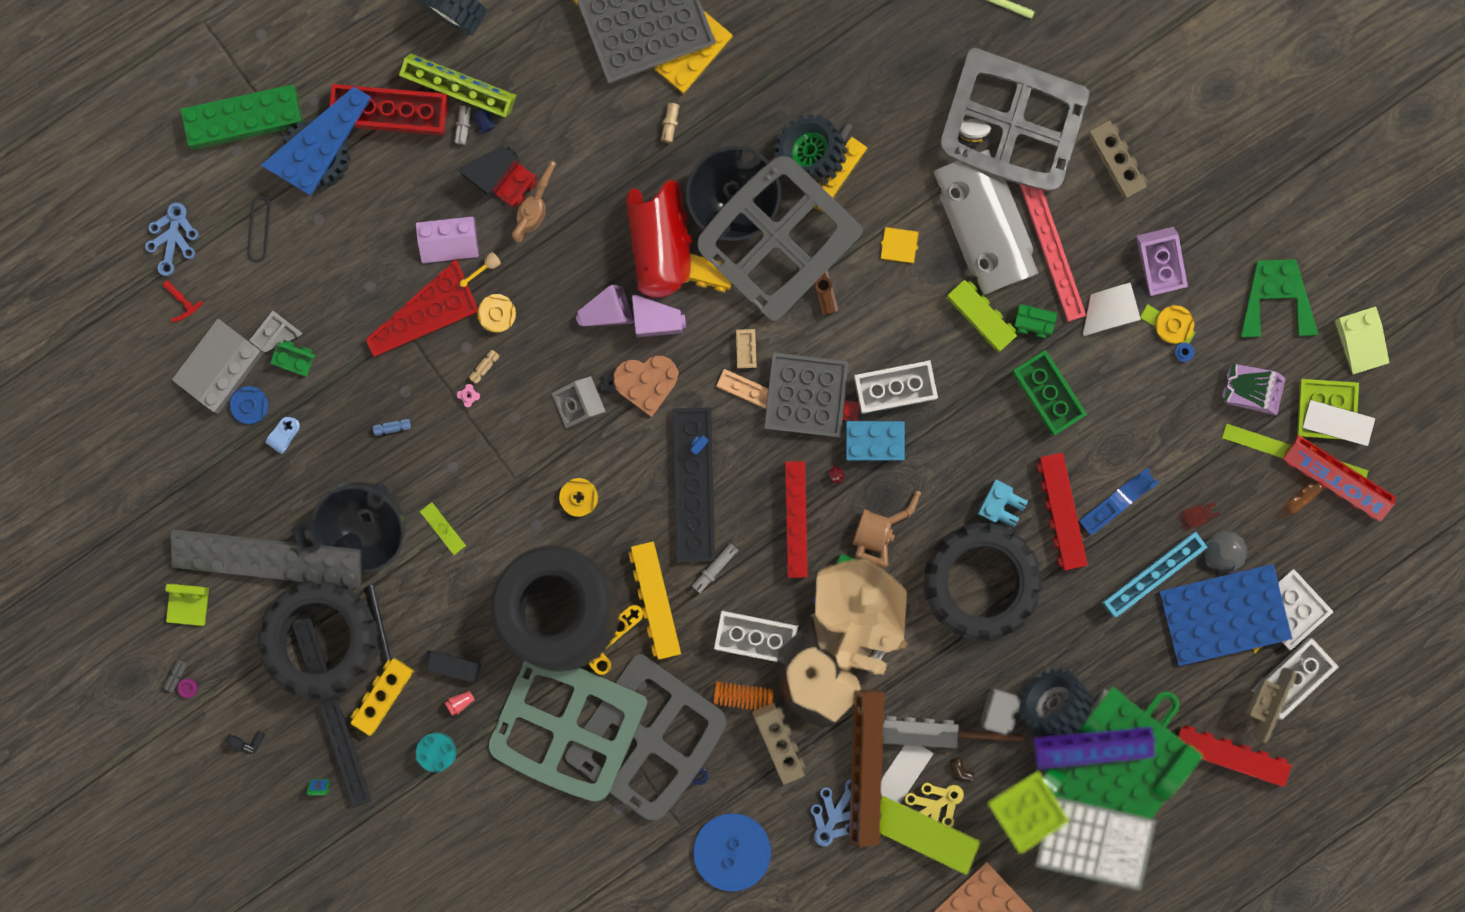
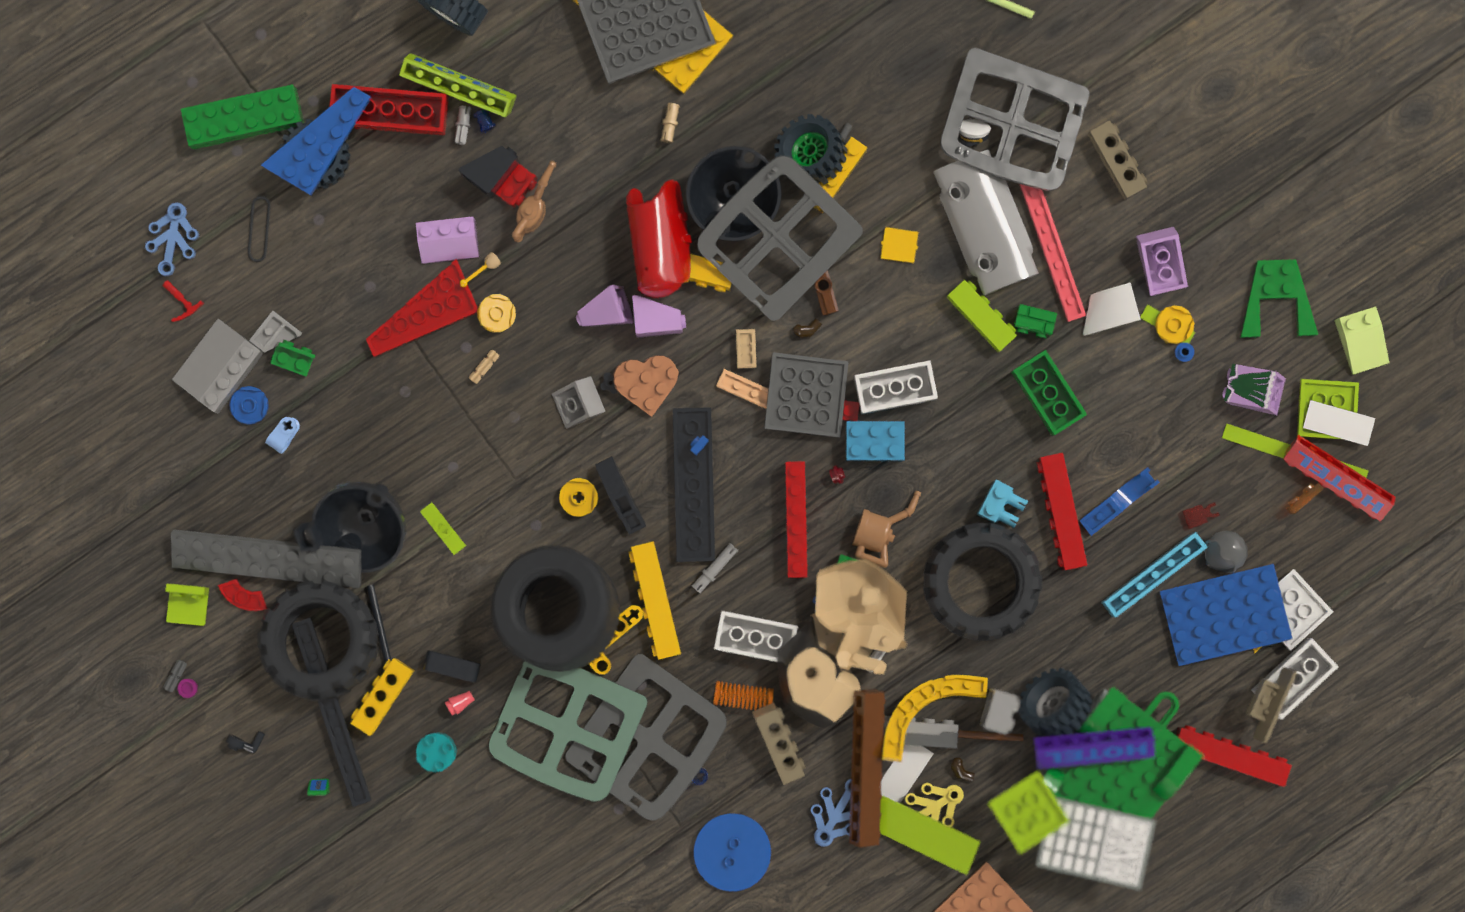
(241, 597): none -> red tile
(391, 427): medium blue axle -> none
(468, 400): bright pink plate -> none
(620, 495): none -> black slope
(807, 331): none -> dark brown arm
(920, 697): none -> yellow plate

